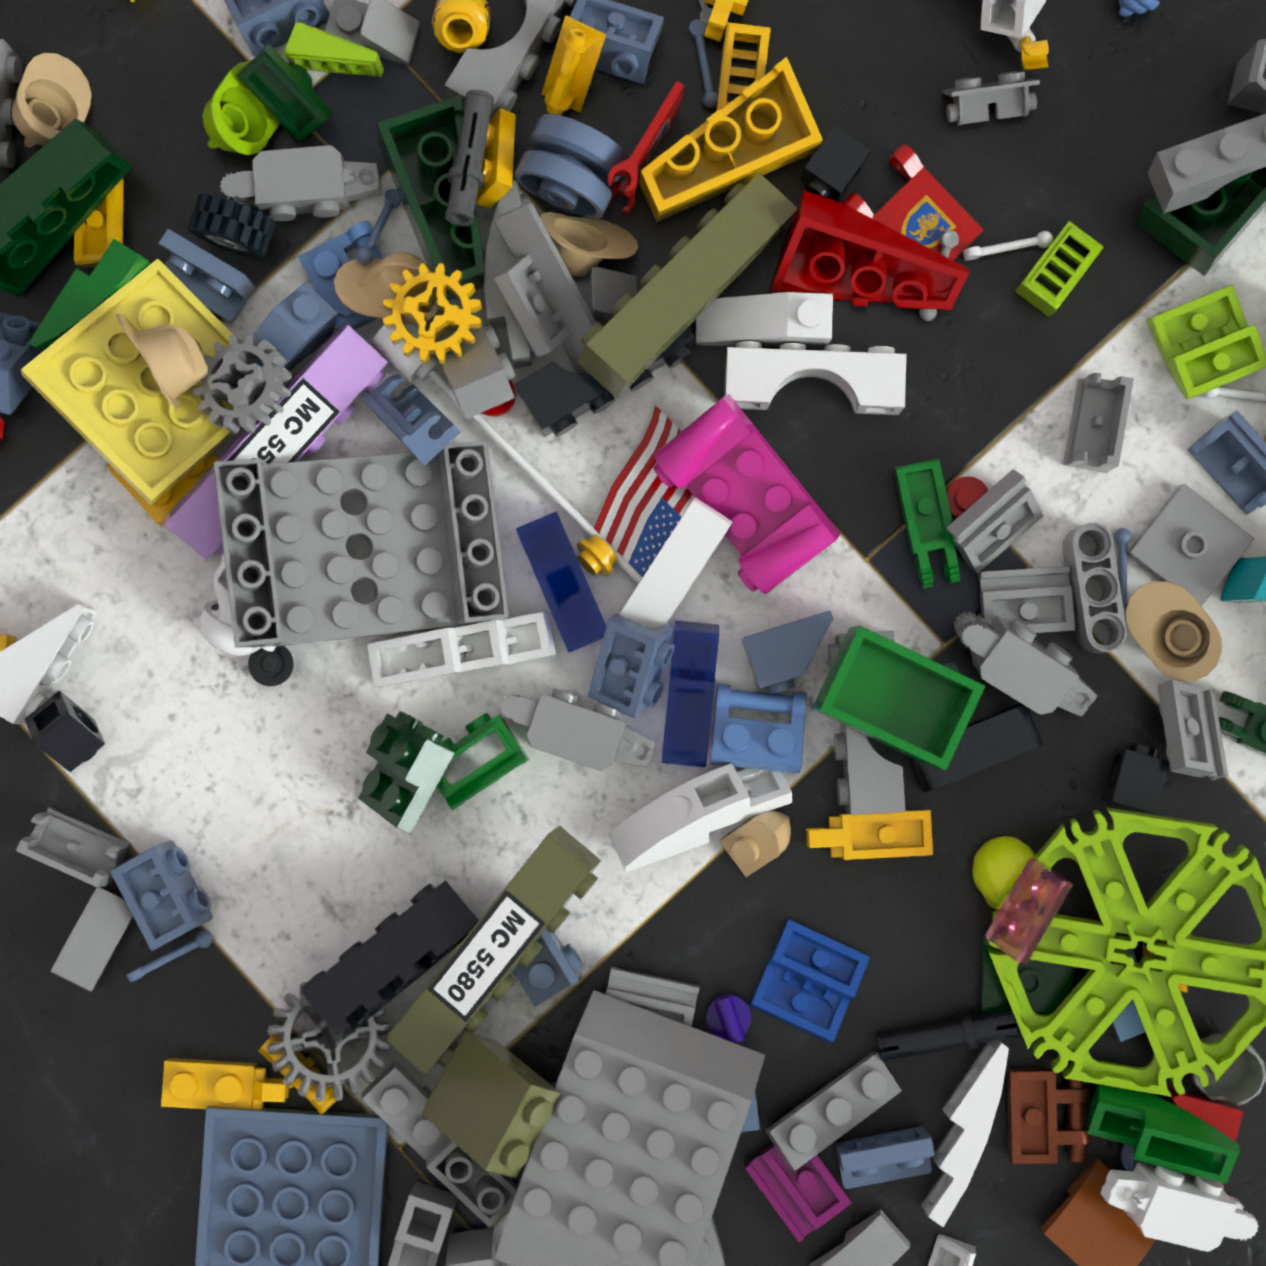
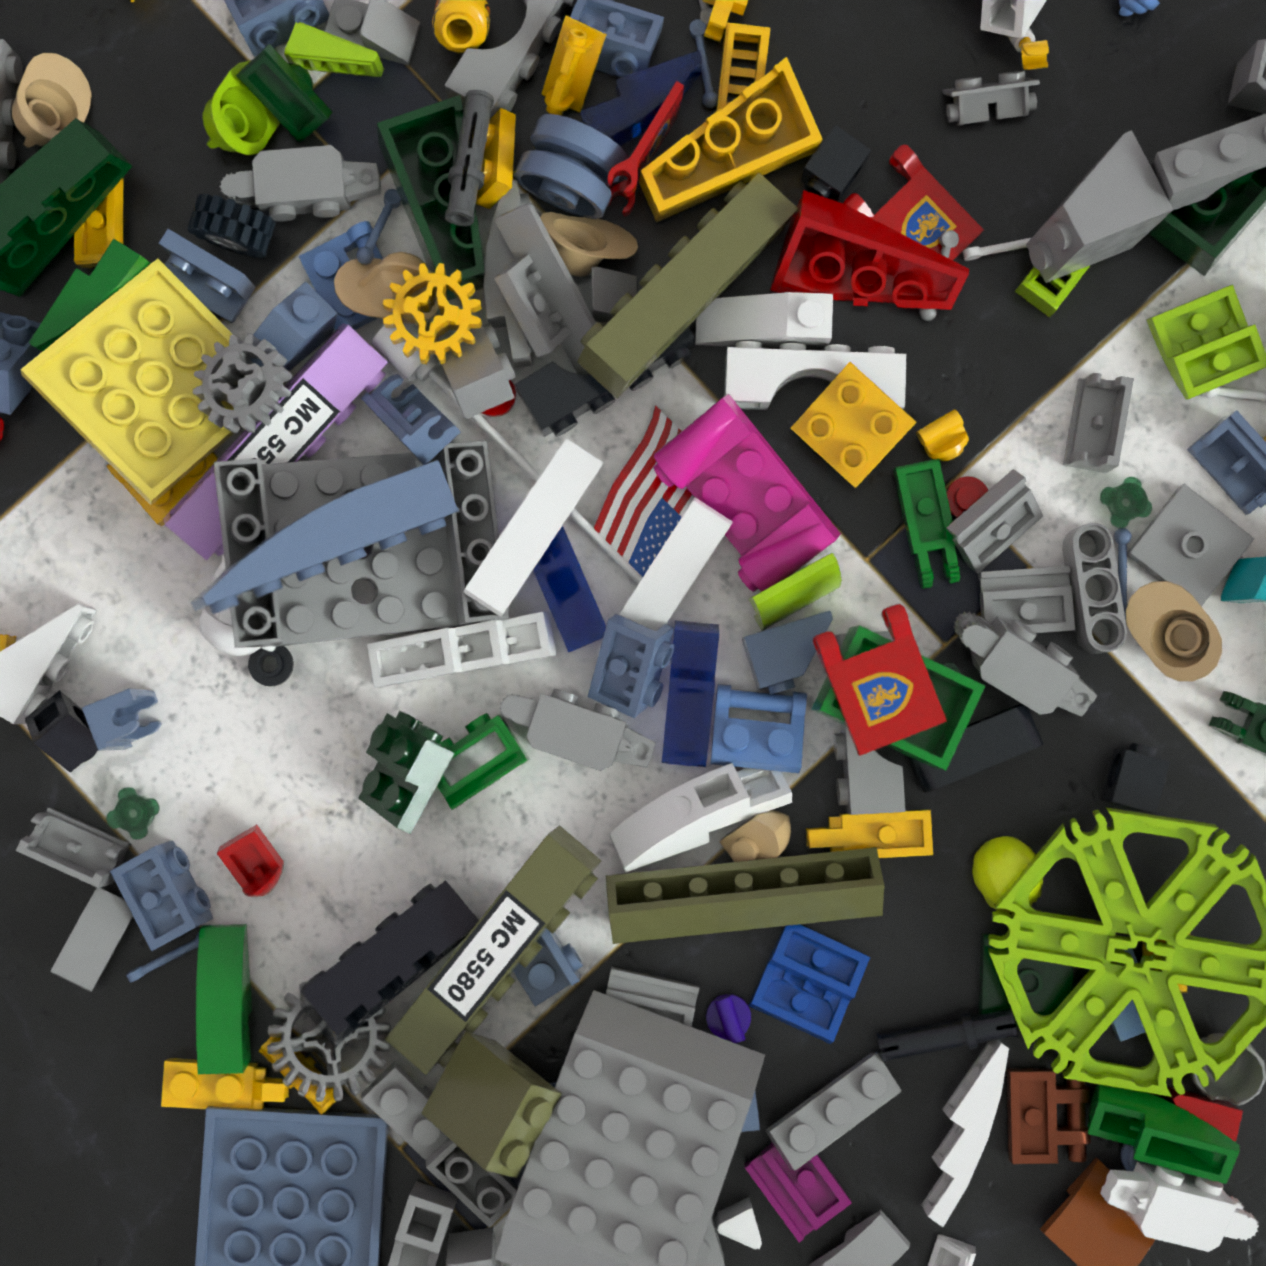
(116, 717): none -> sand blue hinge
(145, 809): none -> clear green plate
(170, 356): tan piece -> none
(223, 1000): none -> green slope
(252, 862): none -> red plate
(340, 531): none -> sand blue slope
(533, 527): none -> white slope
(596, 556): yellow plate -> none
(641, 97): none -> clear blue slope
(739, 1224): none -> white slope
(745, 895): none -> olive brick
(796, 591): none -> lime slope
(853, 424): none -> yellow hinge
(882, 690): none -> red flag
(884, 1157): sand blue bracket -> none
(944, 437): none -> yellow plate
(1028, 910): clear pink plate -> none
(1102, 214): none -> light grey slope
(1138, 506): none -> clear green plate
(1192, 730): light grey plate -> none

